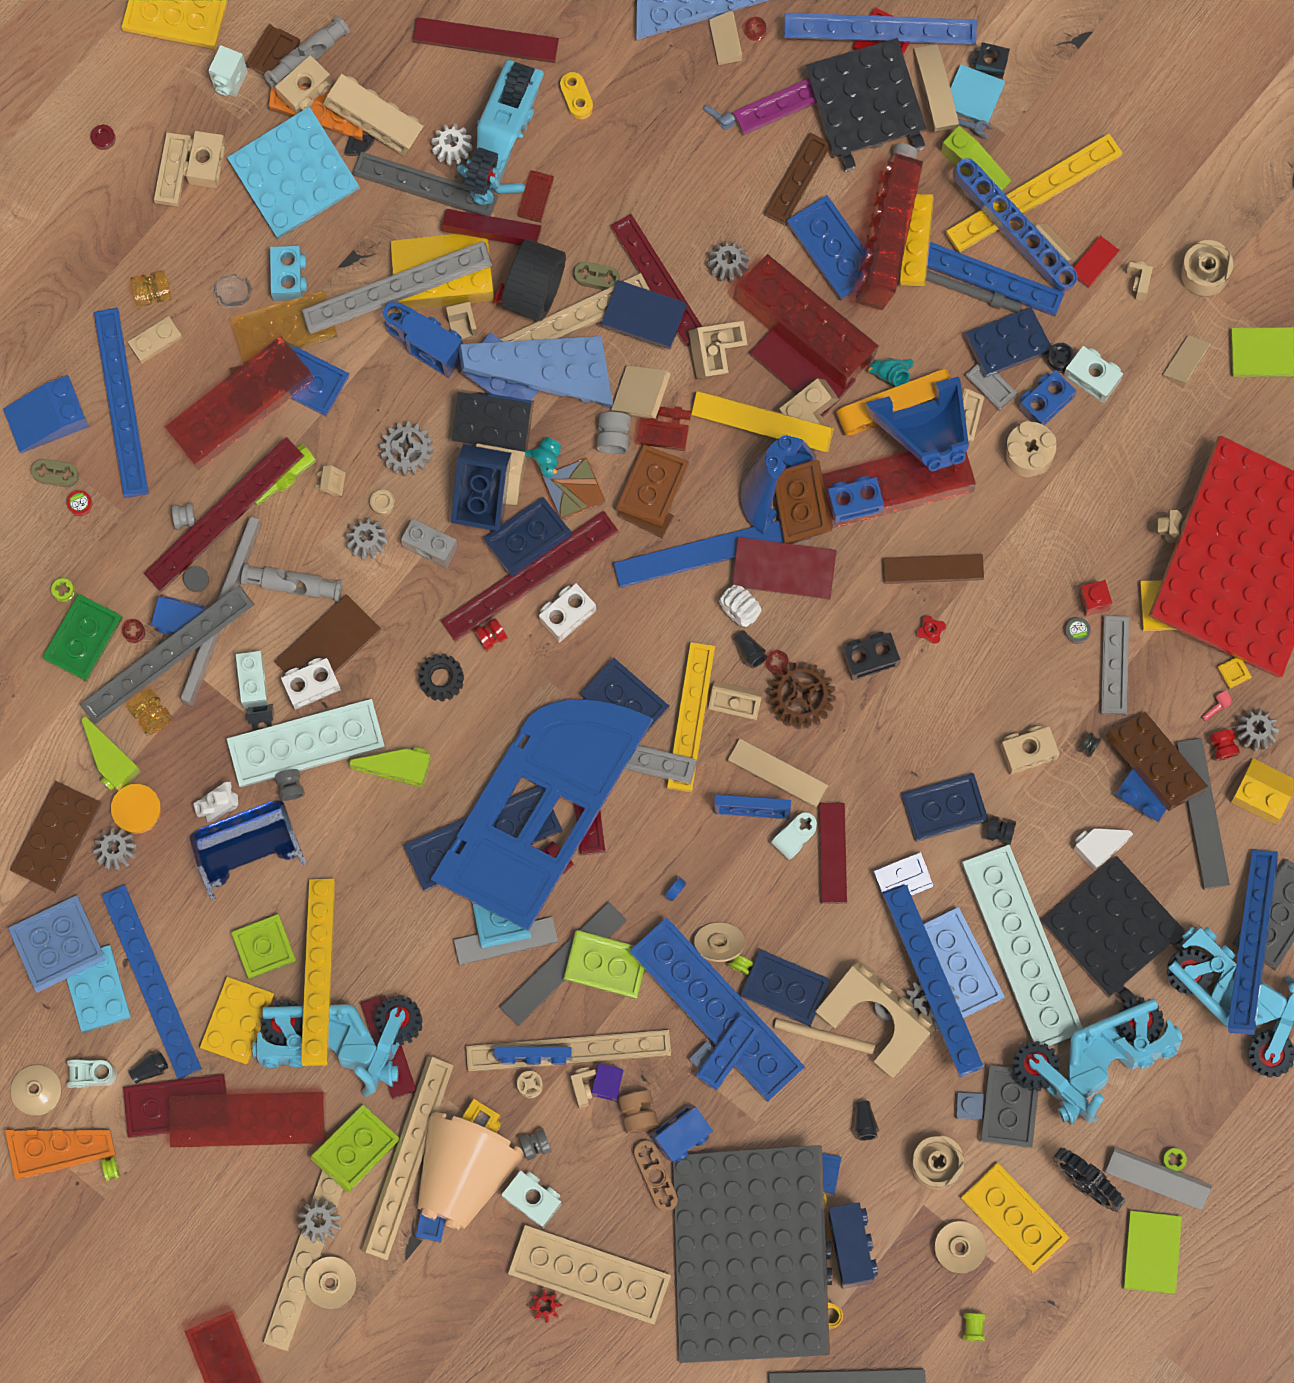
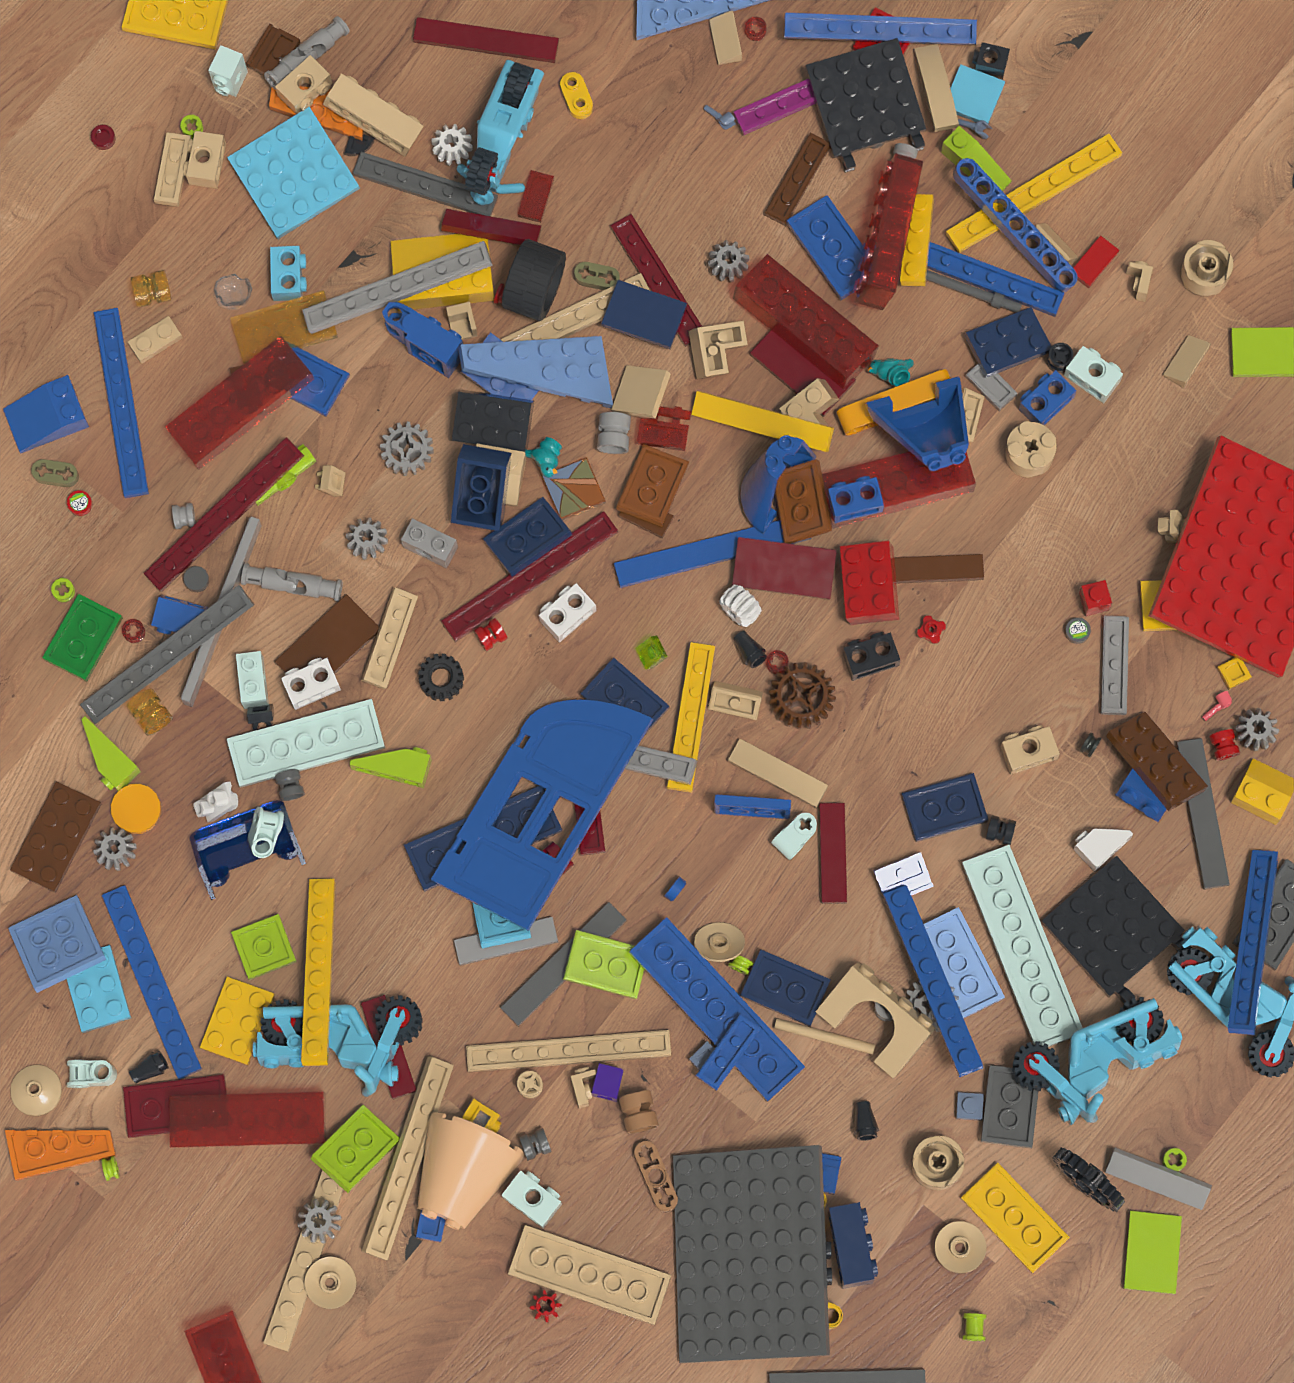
(191, 119): none -> lime bush
(266, 827): none -> light aqua piece
(382, 502): tan tile -> none
(389, 638): none -> tan plate
(533, 1055): blue plate -> none
(651, 652): none -> clear neon green plate
(681, 1133): blue brick -> none
(869, 582): none -> red brick

